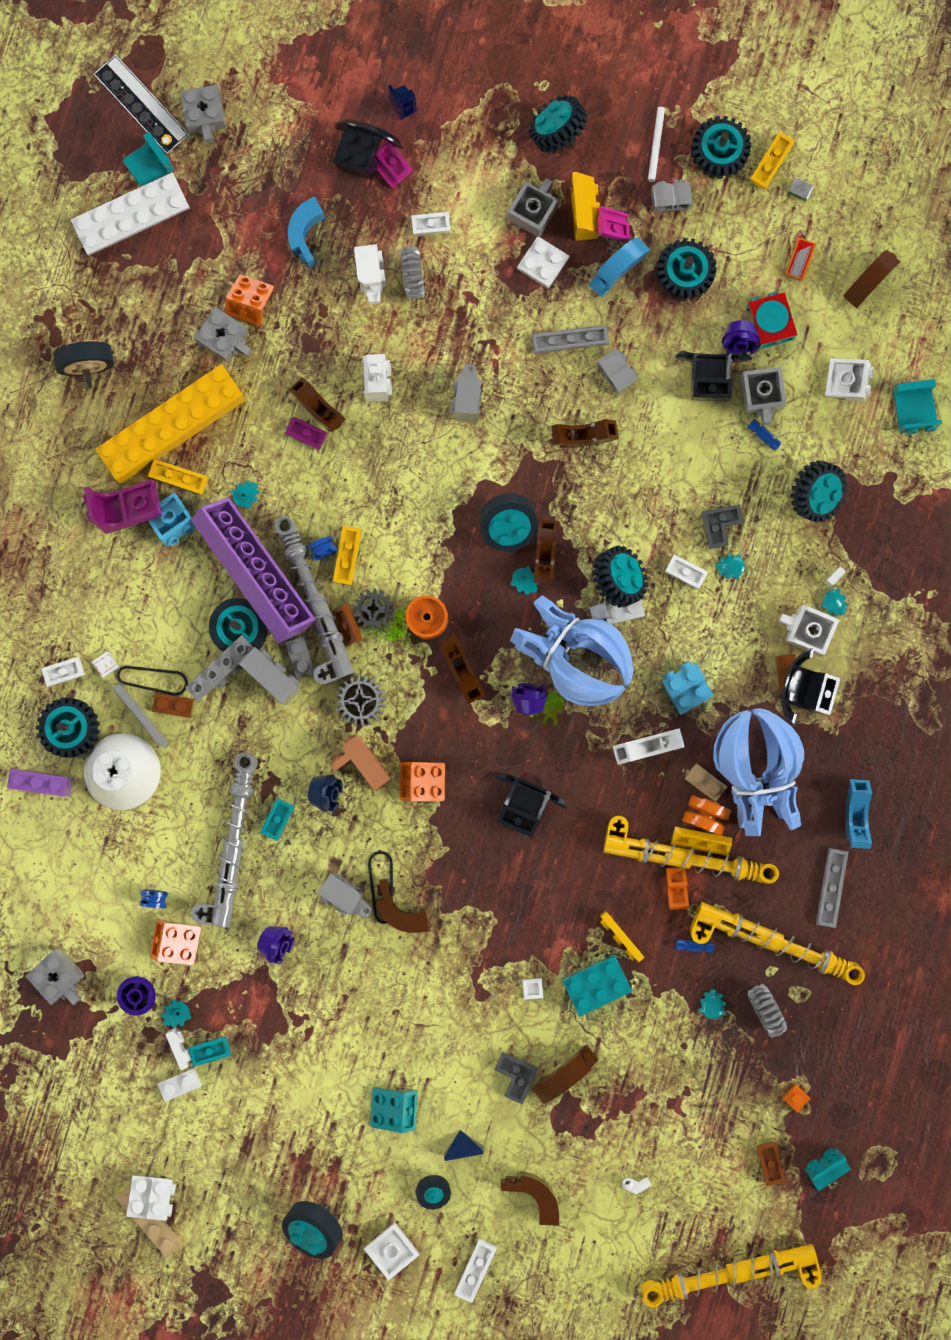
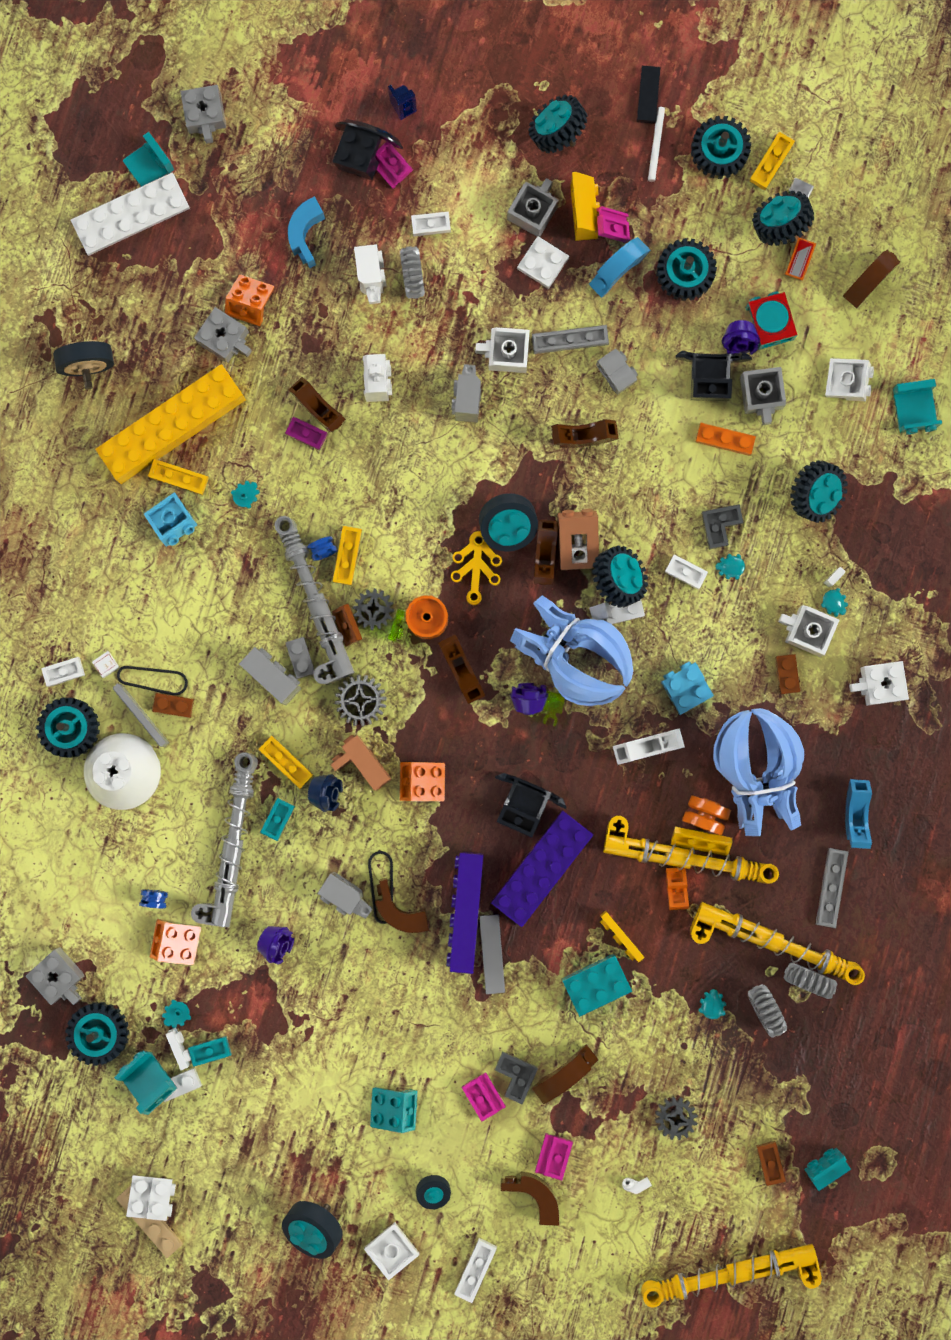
(40, 782): medium lavender brick -> none
(97, 1033): none -> wheel
(124, 507): magenta bracket -> none
(136, 995): dark purple cone -> none
(141, 104): sticker -> none
(146, 1081): none -> teal panel
(220, 669): light grey bracket -> none
(234, 619): wheel -> none
(253, 569): medium lavender brick -> none
(286, 762): none -> yellow plate
(463, 1147): dark blue slope -> none
(466, 912): none -> dark purple brick
(476, 564): none -> yellow plant
(483, 1096): none -> dark pink plate
(492, 954): none -> light grey tile
(497, 350): none -> white hinge
(524, 580): teal piece -> none
(532, 988): white tile -> none
(542, 868): none -> dark purple brick
(554, 1156): none -> dark pink plate
(576, 524): none -> nougat brick
(648, 94): none -> black tile
(671, 196): light grey brick -> none
(683, 1121): none -> dark grey gear
(691, 945): blue axle -> none
(705, 782): tan plate -> none
(725, 439): none -> orange plate
(764, 434): blue axle -> none
(783, 218): none -> black wheel
(796, 1098): orange plate -> none
(807, 689): black piece -> none
(810, 980): none -> light grey gear
(871, 685): none -> white hinge

